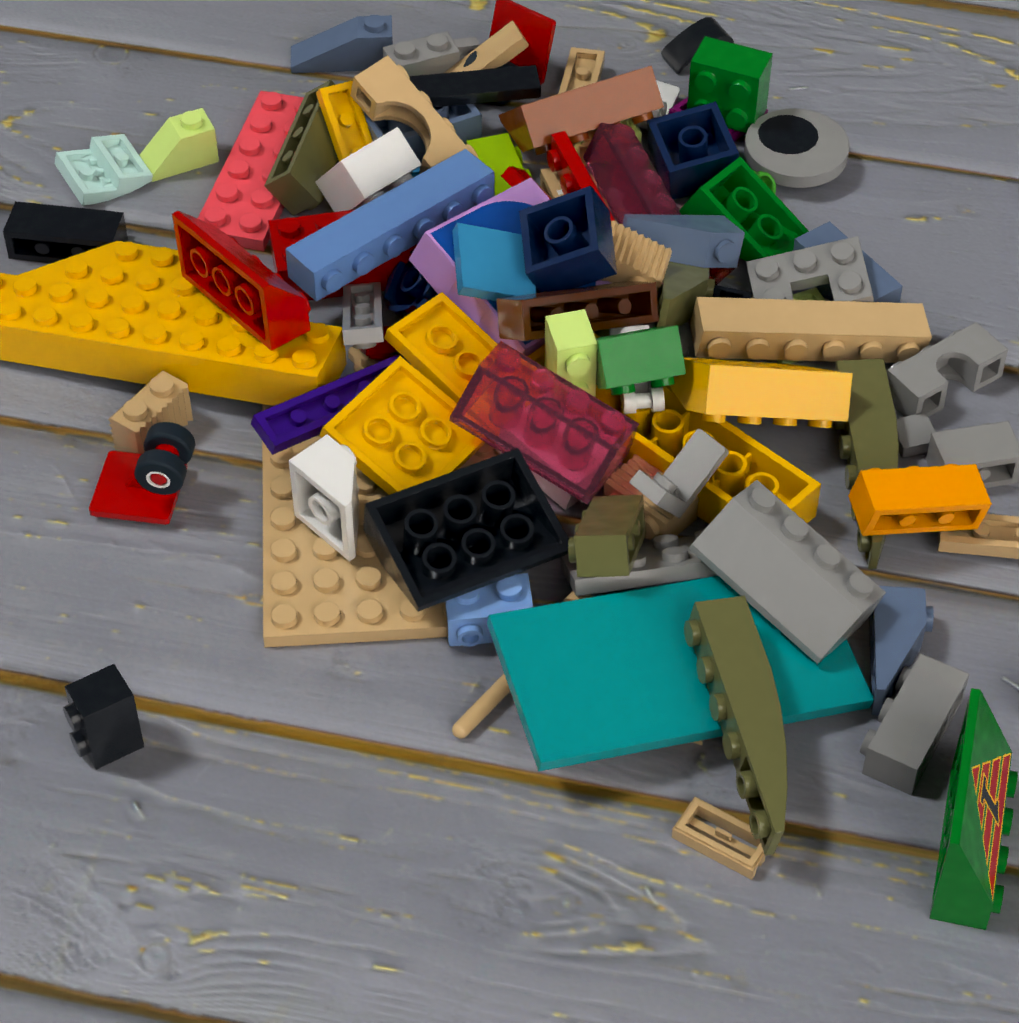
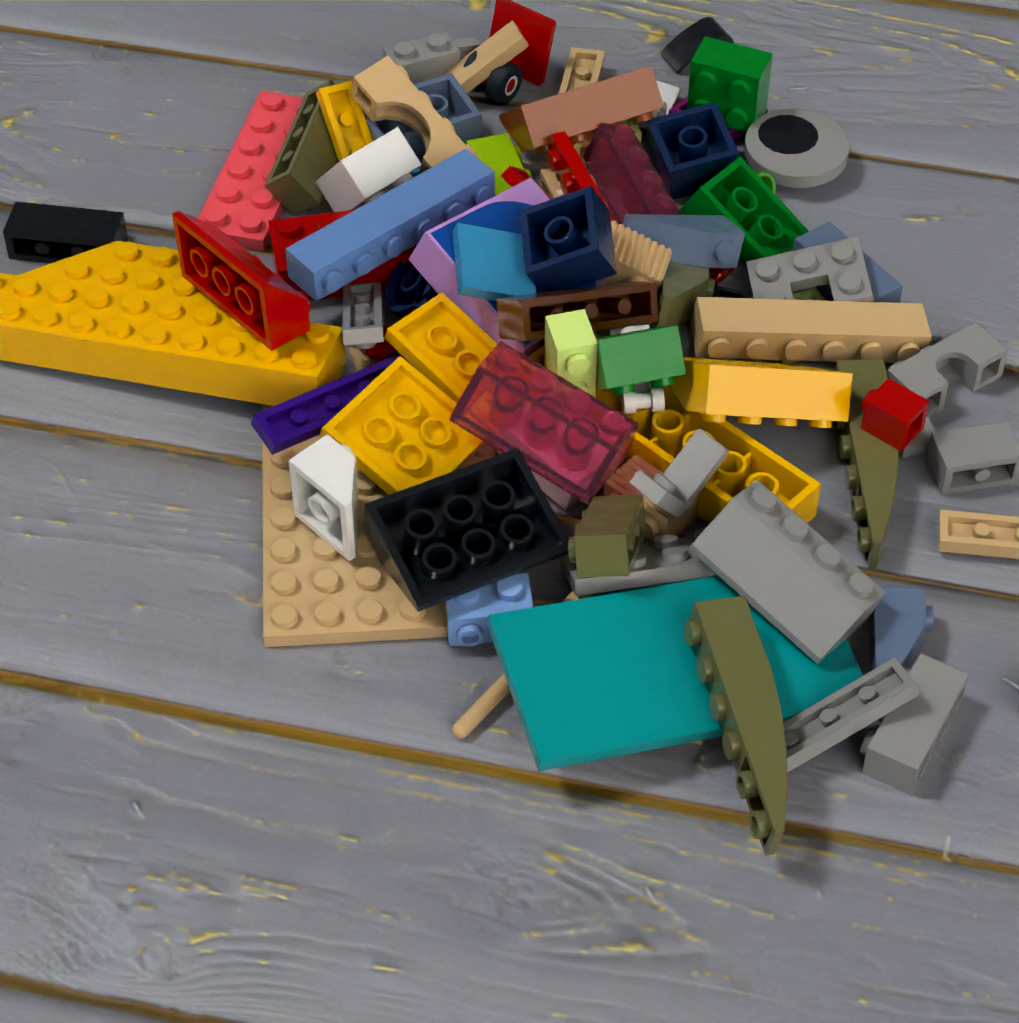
(103, 717): black brick -> none
(104, 170): light aqua slope -> none
(147, 483): plate -> none
(159, 401): tan brick -> none
(181, 145): yellowish green slope -> none
(344, 47): sand blue slope -> none
(480, 85): black tile -> none
(717, 842): tan tile -> none
(847, 711): none -> light grey plate
(894, 414): none -> red brick
(919, 499): light orange brick -> none
(975, 821): green slope -> none

